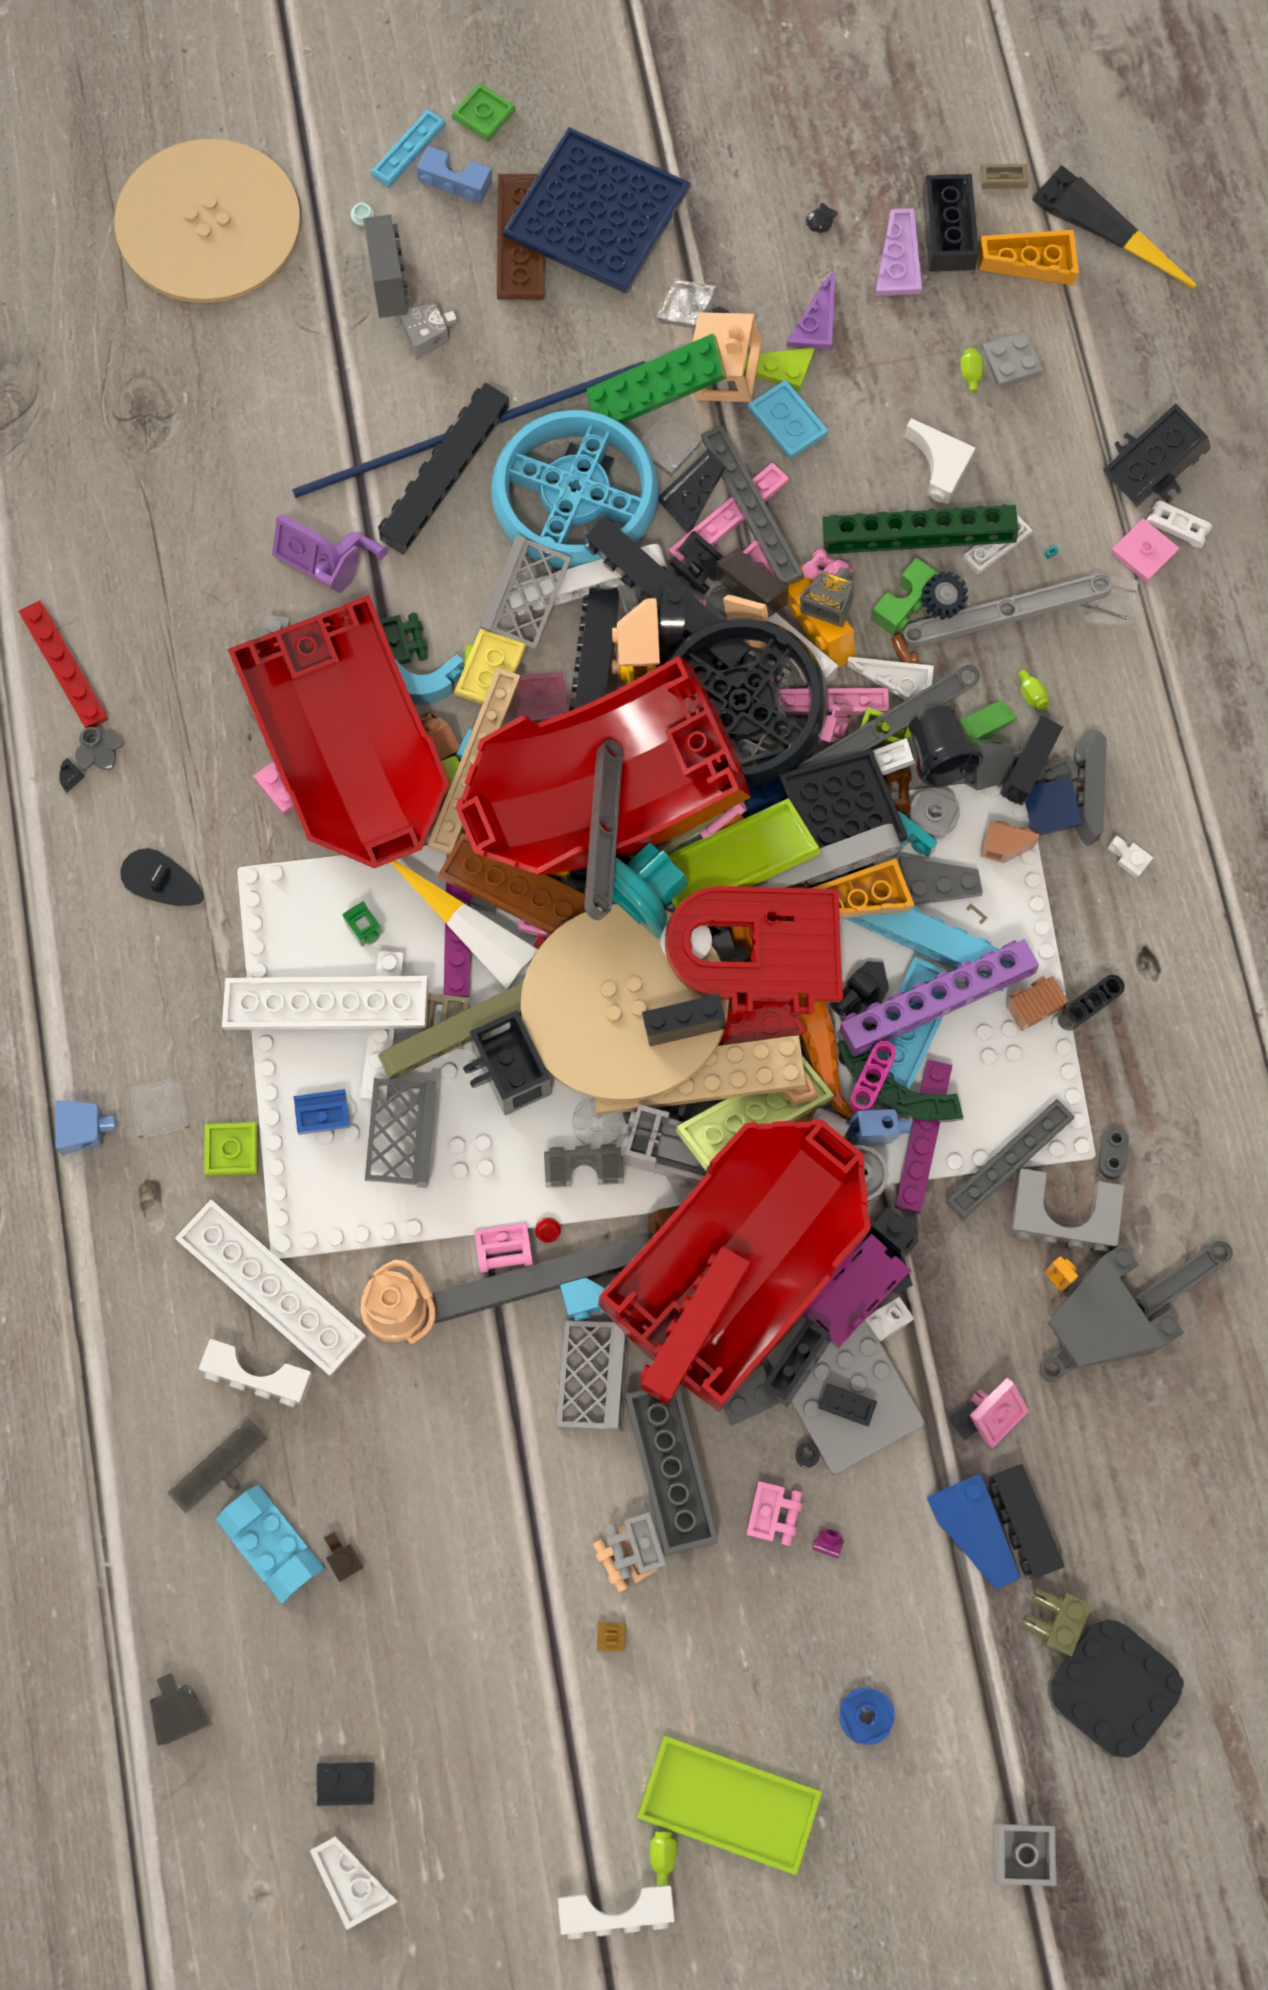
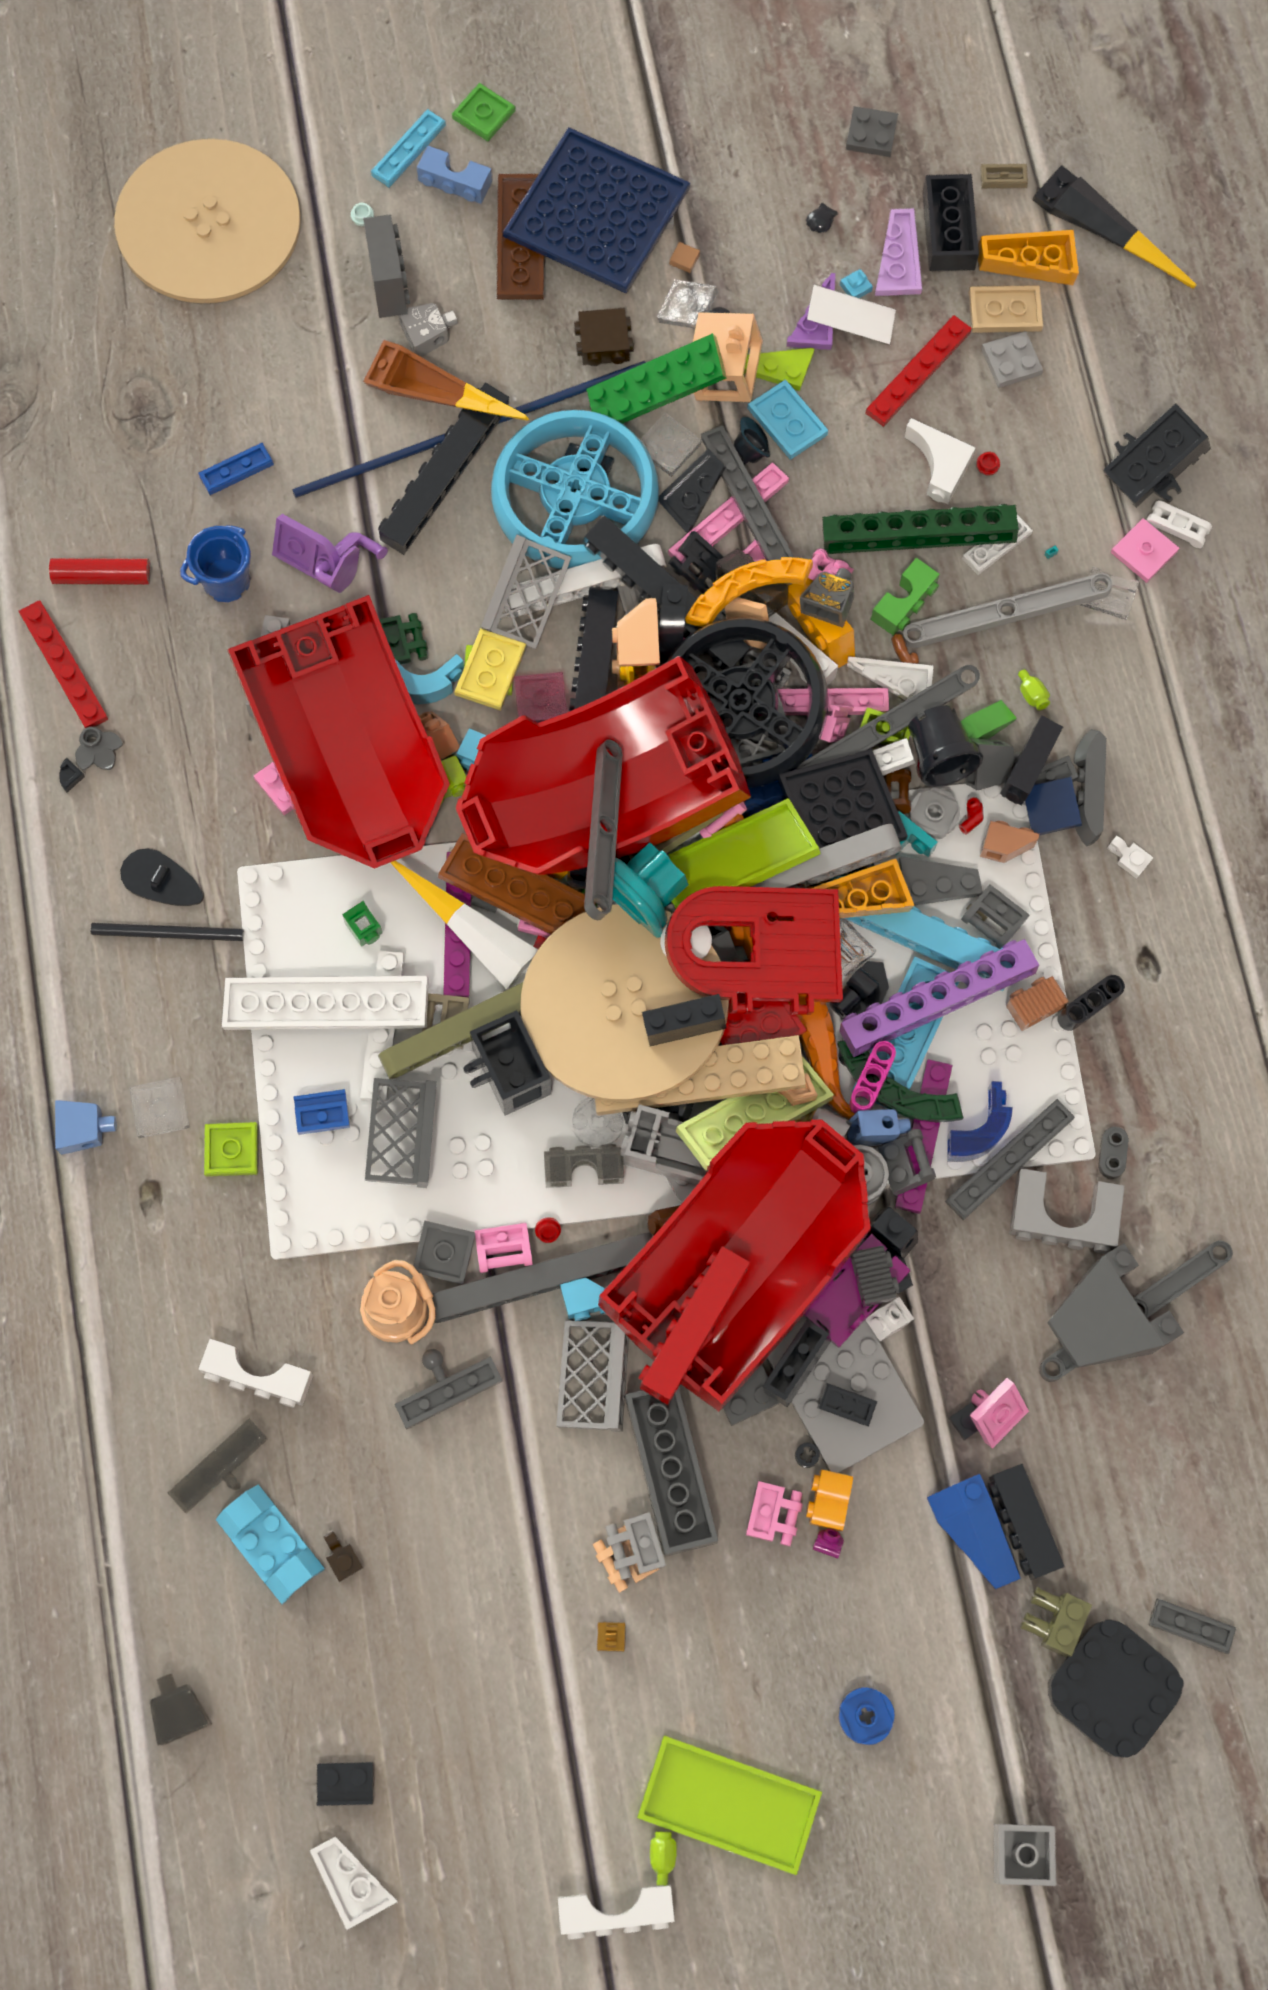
(99, 571): none -> red brick
(162, 931): none -> black piece
(219, 561): none -> blue piece
(236, 468): none -> blue tile
(270, 1288): white plate -> none
(411, 376): none -> dark orange plate
(444, 1252): none -> dark grey plate
(448, 1390): none -> dark grey plate
(489, 719): tan plate -> none
(603, 336): none -> dark brown brick
(684, 257): none -> medium nougat tile
(743, 580): none -> light orange tile
(751, 441): none -> black piece
(830, 1500): none -> light orange brick
(851, 314): none -> white sticker
(854, 947): none -> clear plate
(856, 284): none -> medium azure tile
(871, 131): none -> dark grey plate
(874, 1276): none -> dark grey brick
(900, 1167): none -> dark grey plate
(918, 370): none -> red plate
(944, 595): black wheel -> none
(972, 368): lime plant -> none
(973, 1144): none -> clear blue arch
(974, 814): none -> red arm
(988, 463): none -> red plate
(998, 909): none -> dark grey plate
(1005, 309): none -> tan plate
(1061, 1273): light orange plate -> none
(1192, 1626): none -> dark grey tile

